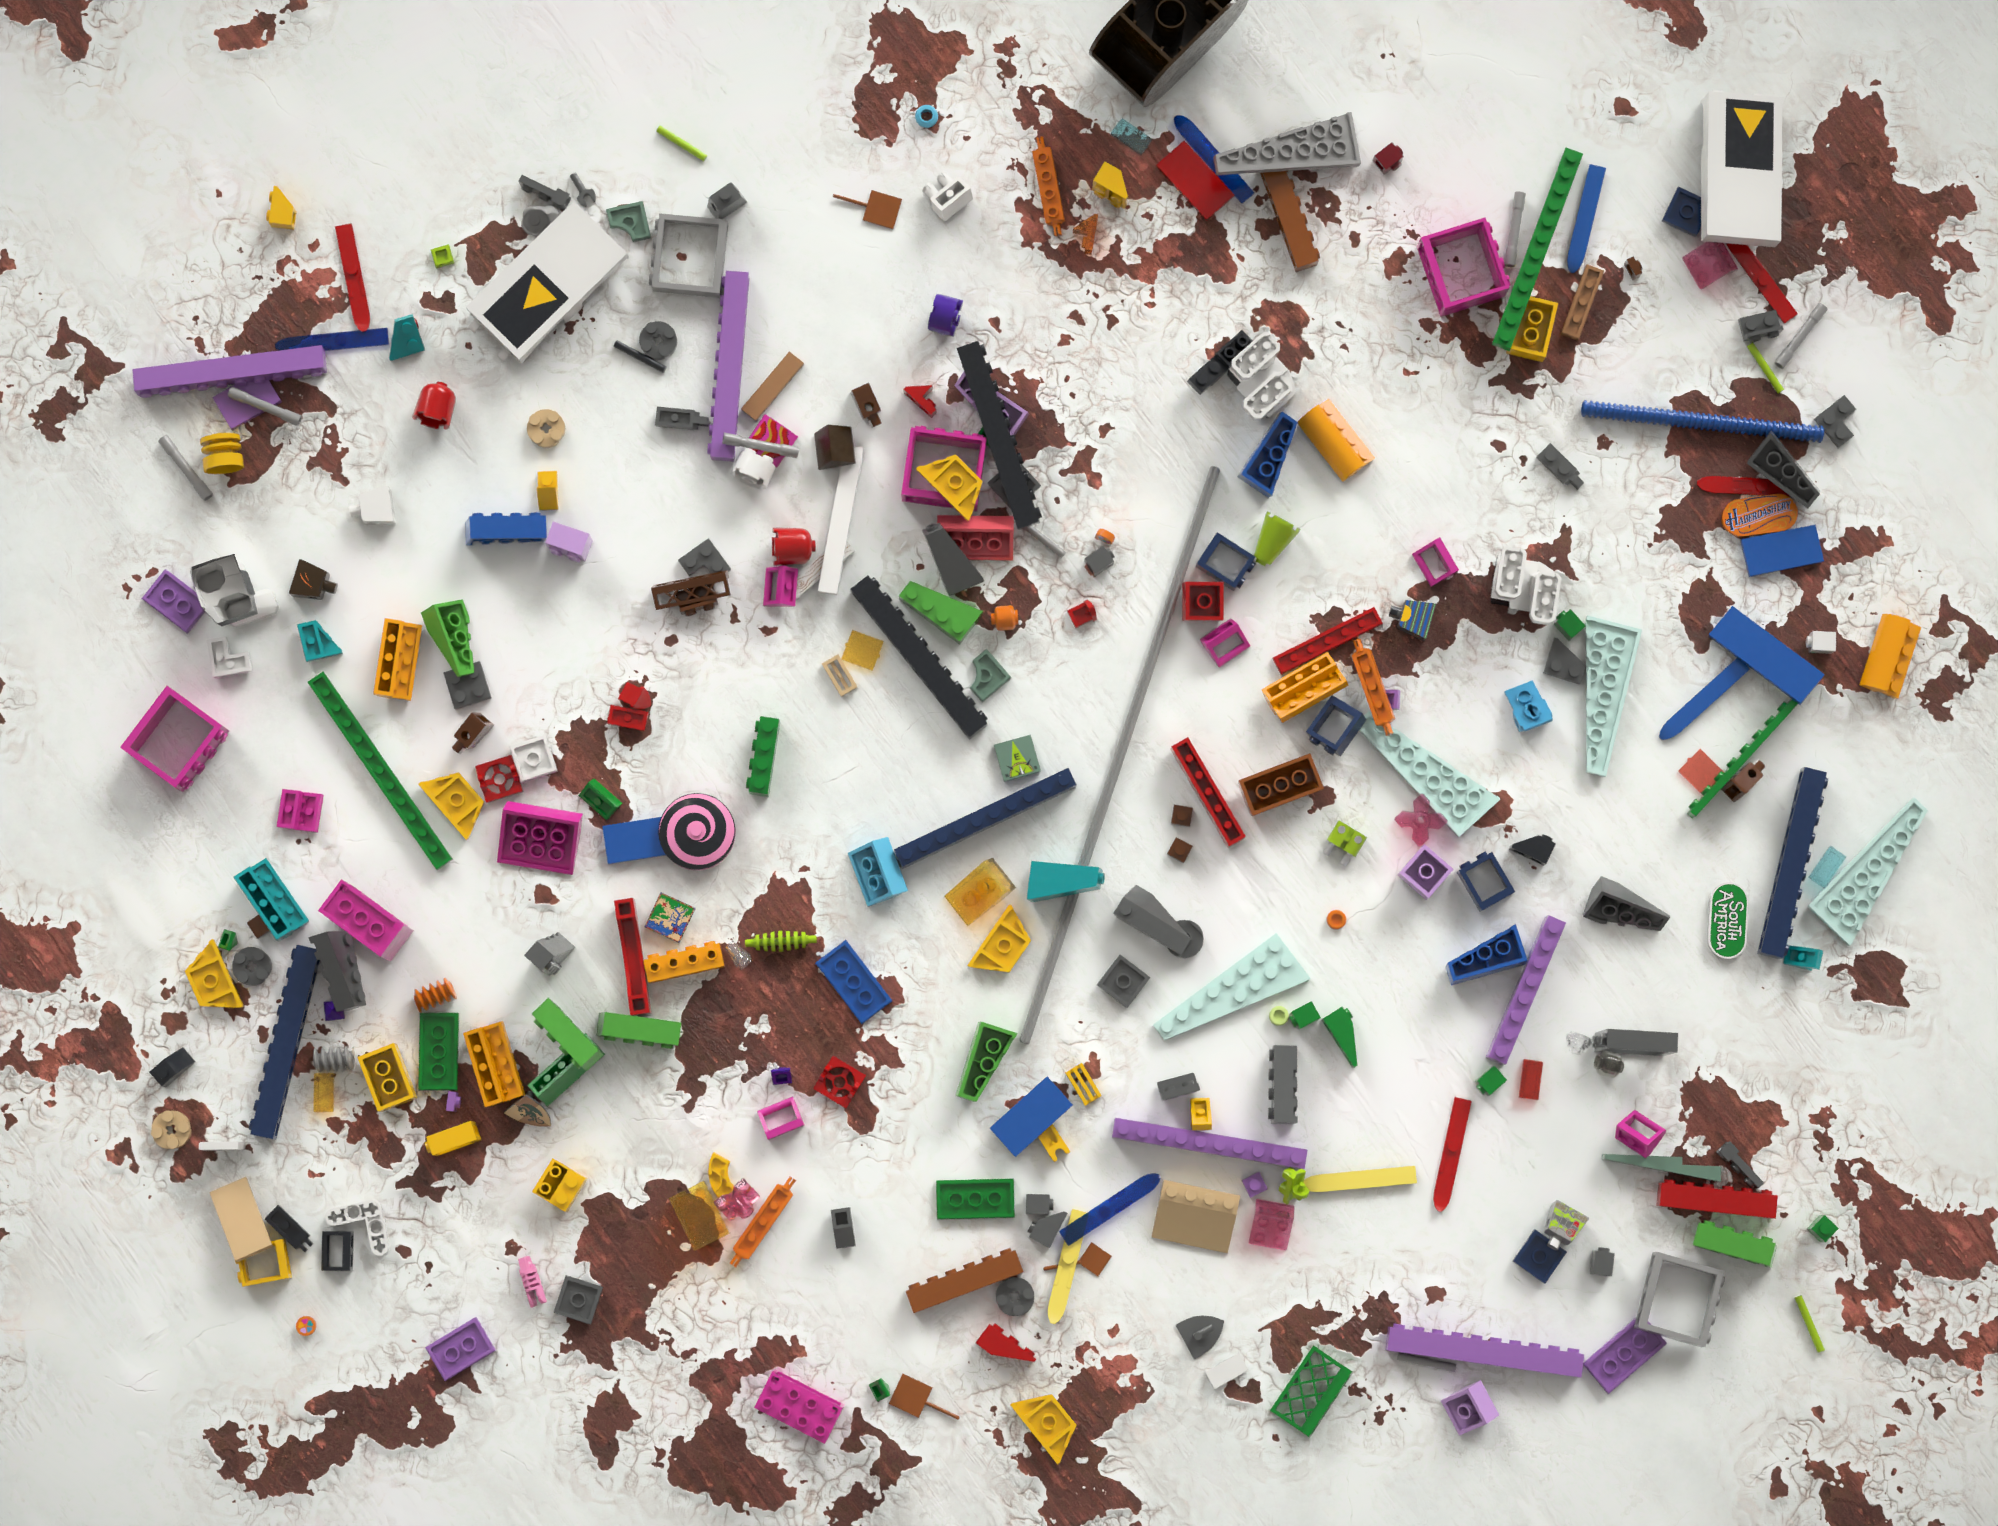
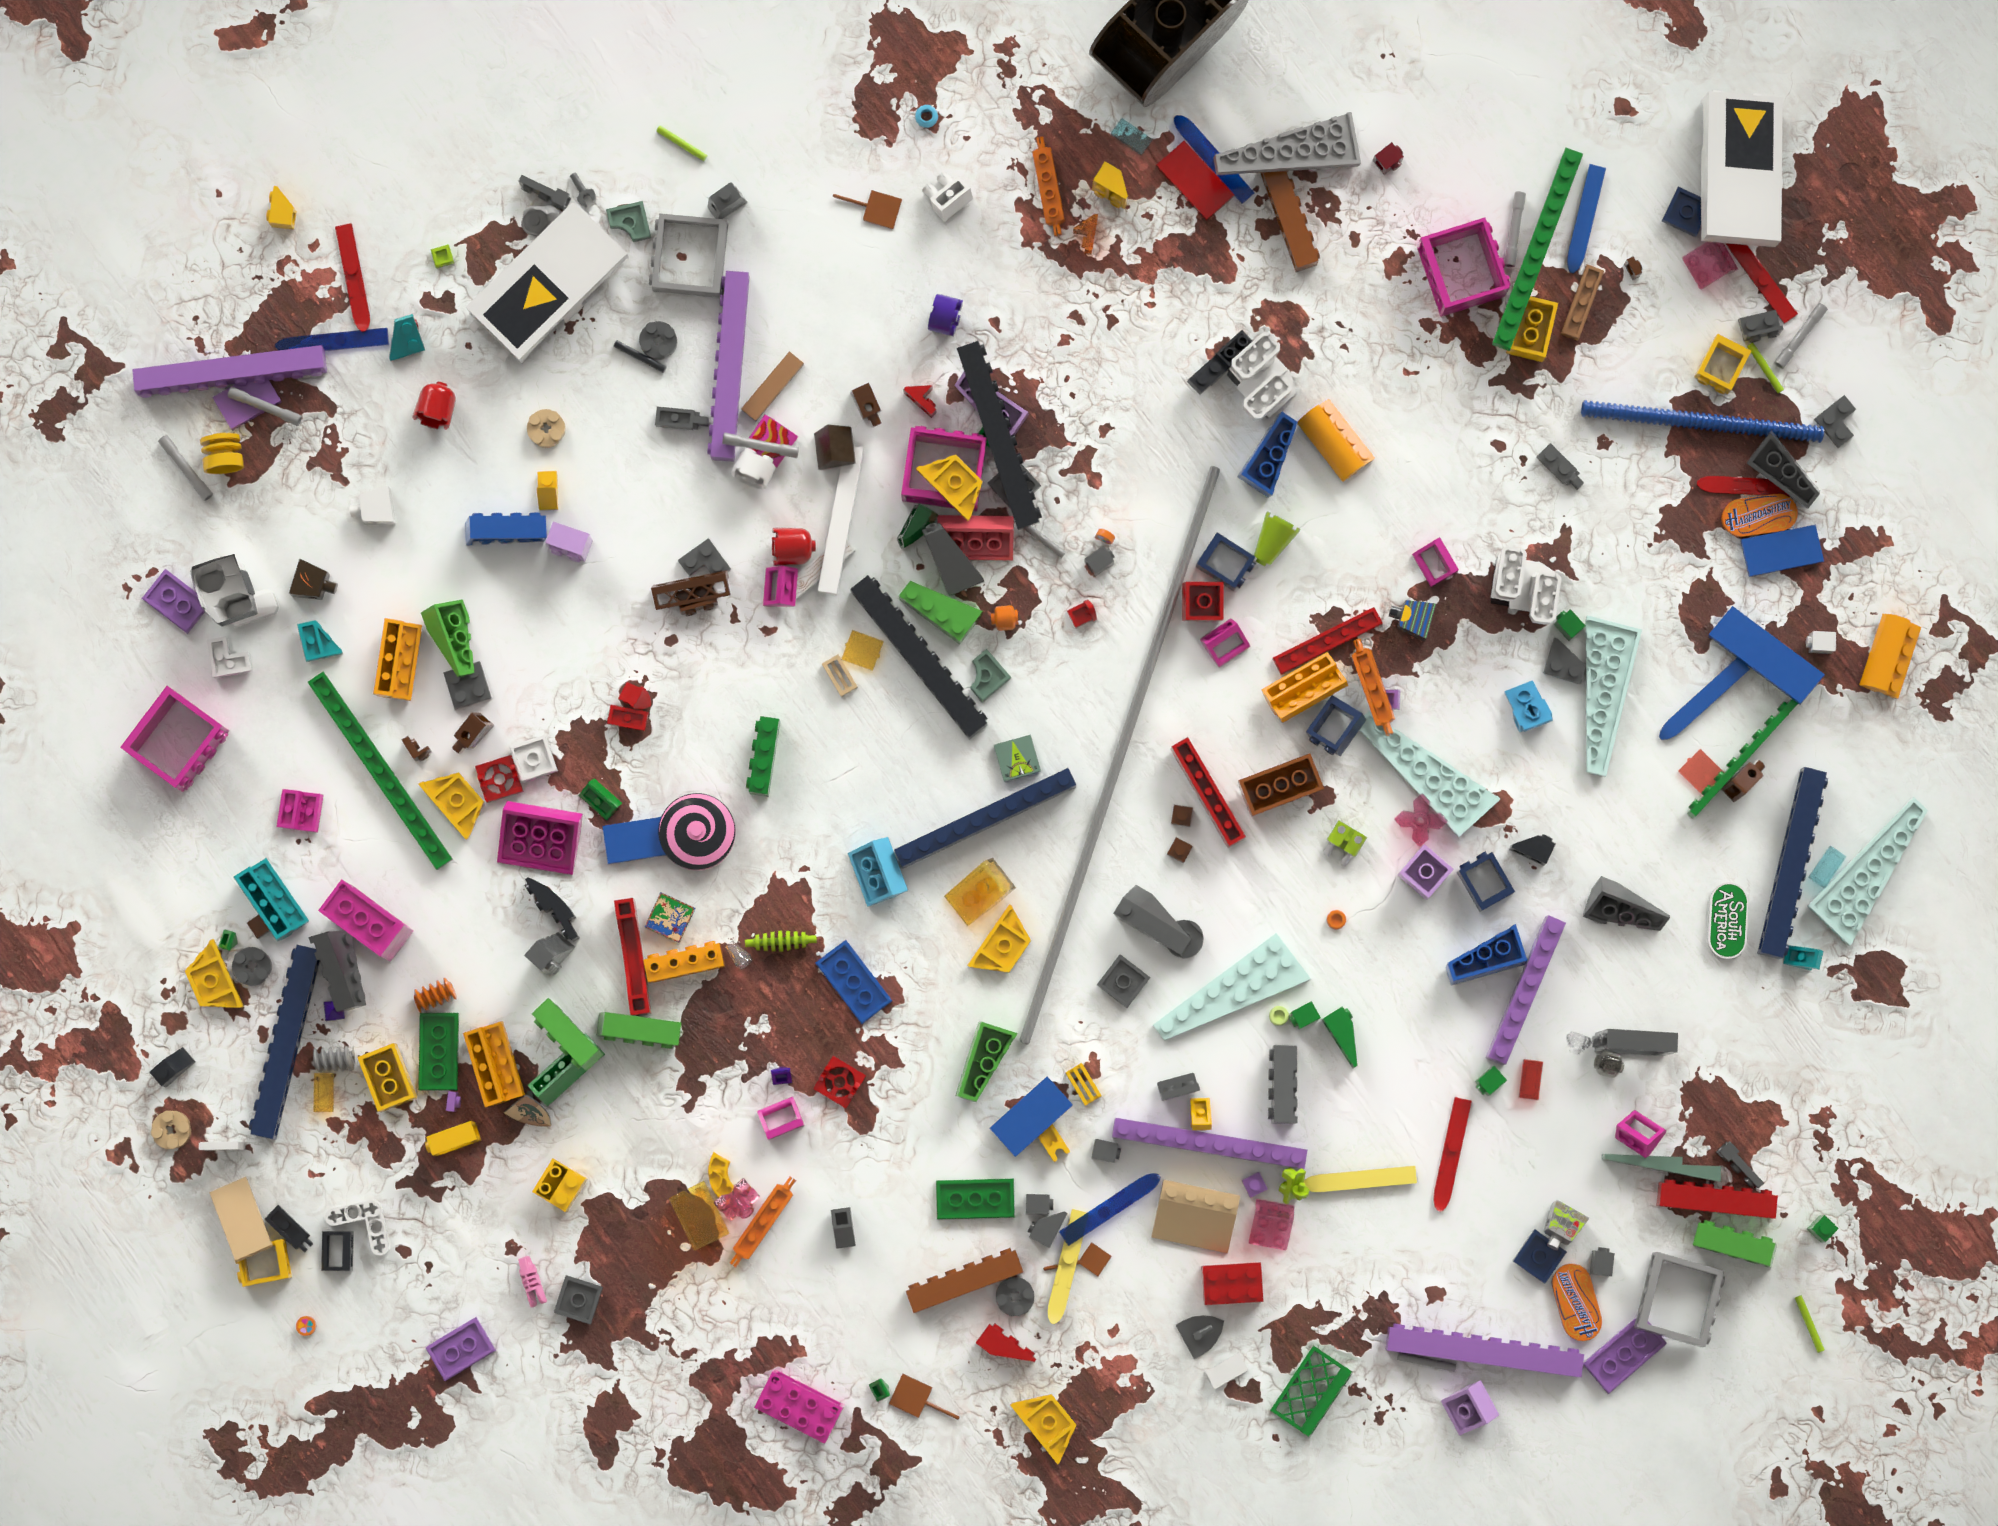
(412, 746): none -> reddish brown bracket
(548, 901): none -> black slope
(917, 521): none -> dark green slope
(1061, 880): teal slope -> none
(1106, 1151): none -> dark grey brick
(1232, 1283): none -> red brick
(1576, 1302): none -> orange tile
(1730, 347): none -> yellow window

